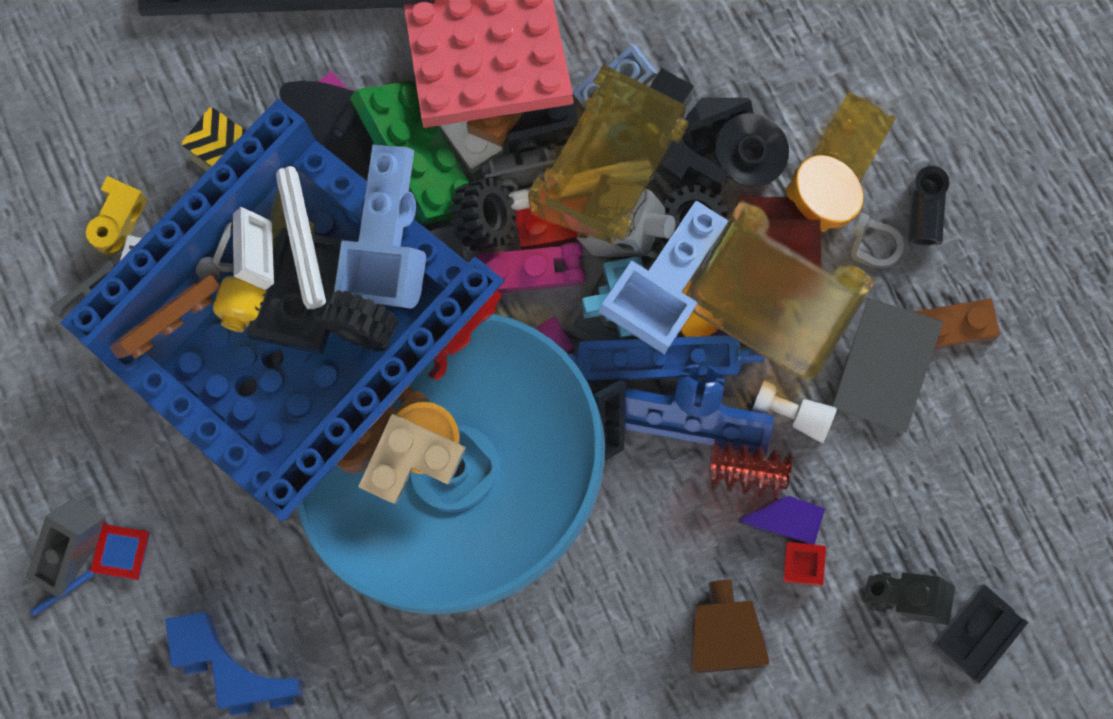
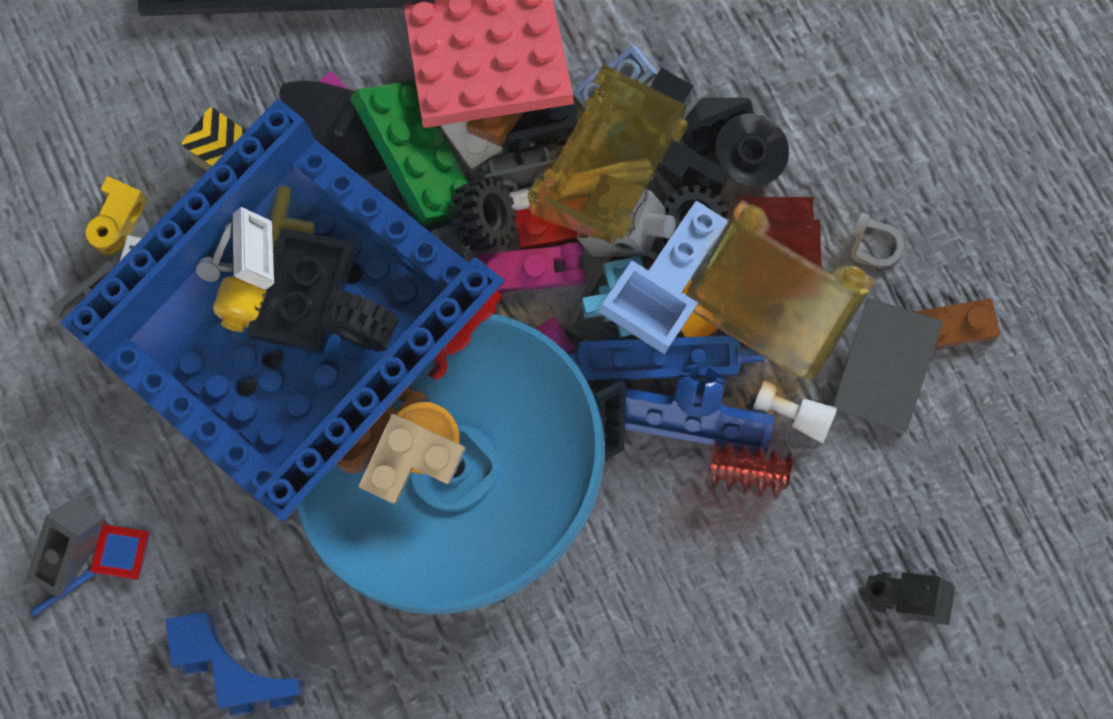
(165, 318): dark orange plate -> none
(300, 238): white axle -> none
(377, 263): light blue plate -> none
(726, 633): reddish brown torso -> none
(787, 518): dark purple slope -> none
(804, 564): red plate -> none
(826, 191): tile -> none
(855, 134): clear yellow plate -> none
(928, 209): black piece -> none
(979, 633): black plate -> none

